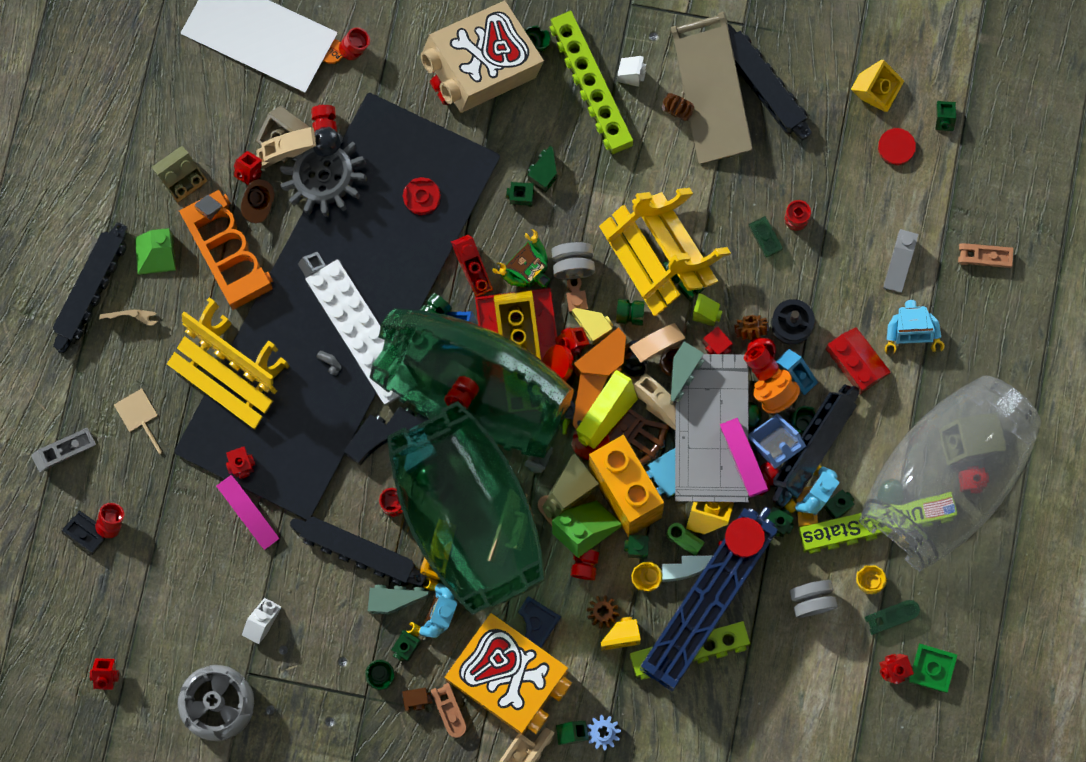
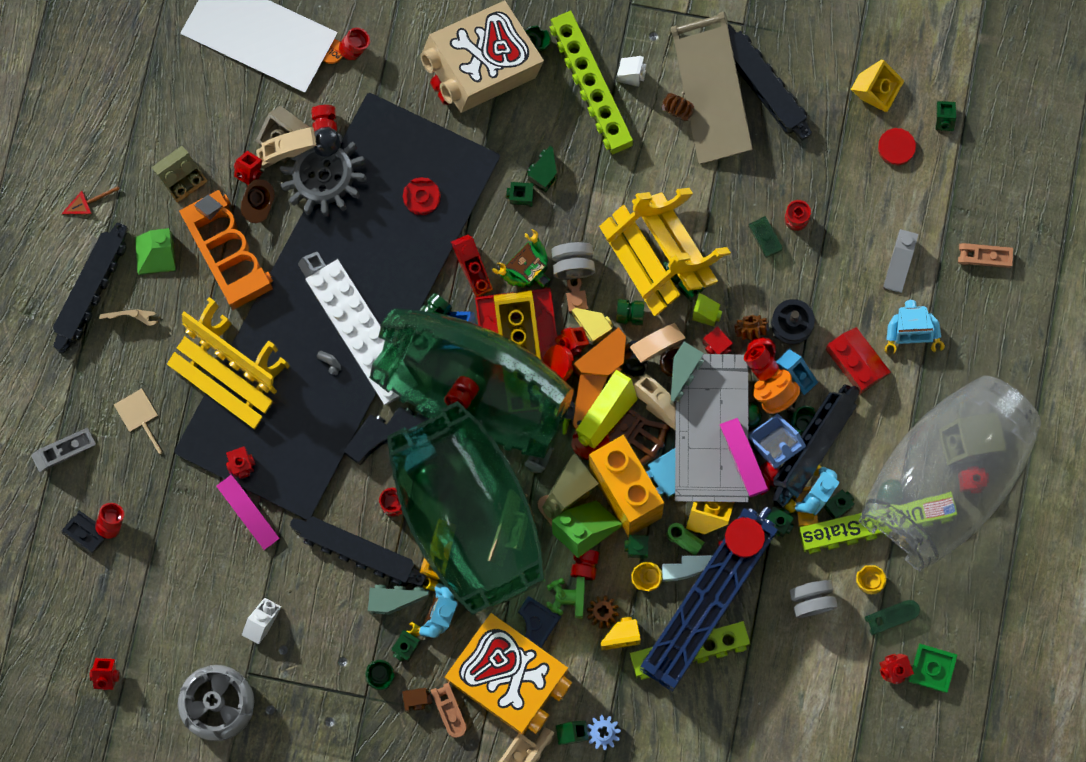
(80, 205): none -> piece
(568, 597): none -> bright green piece

